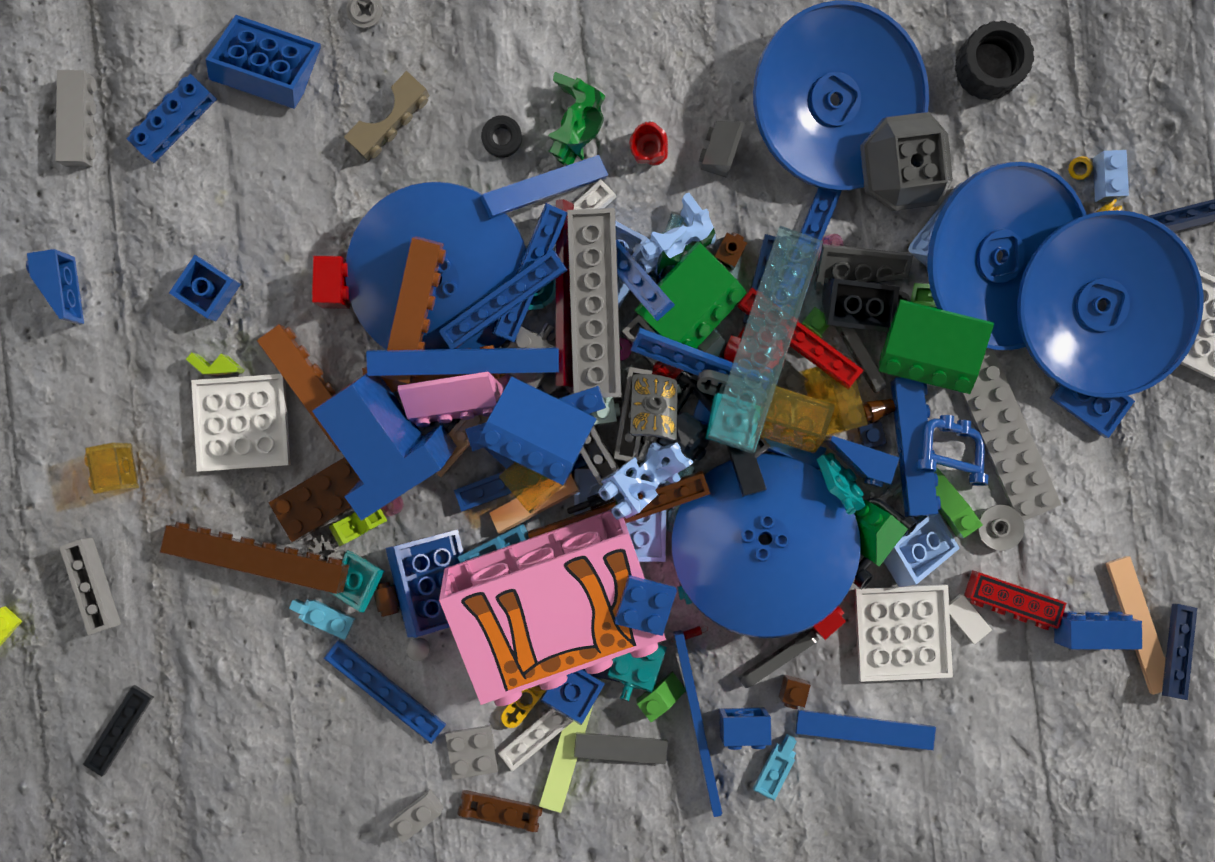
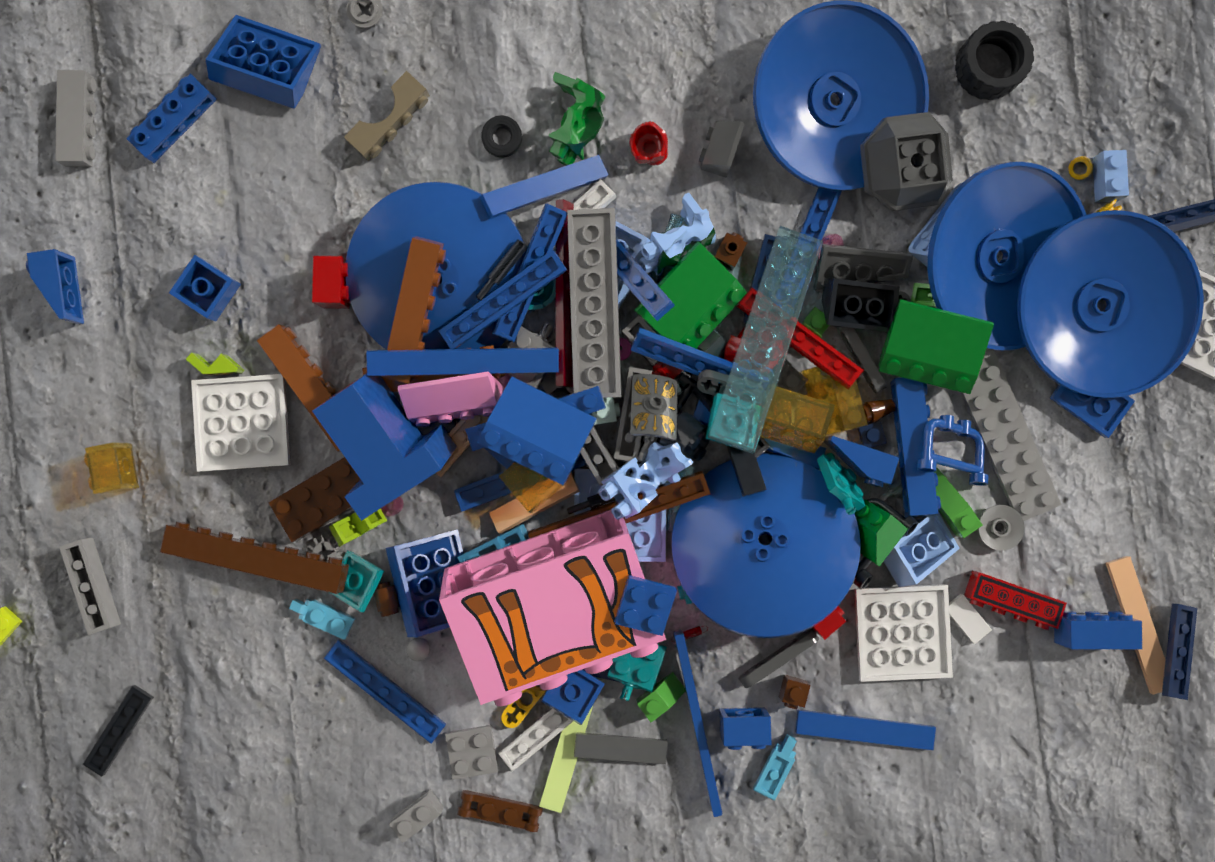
(503, 267): none -> black axle

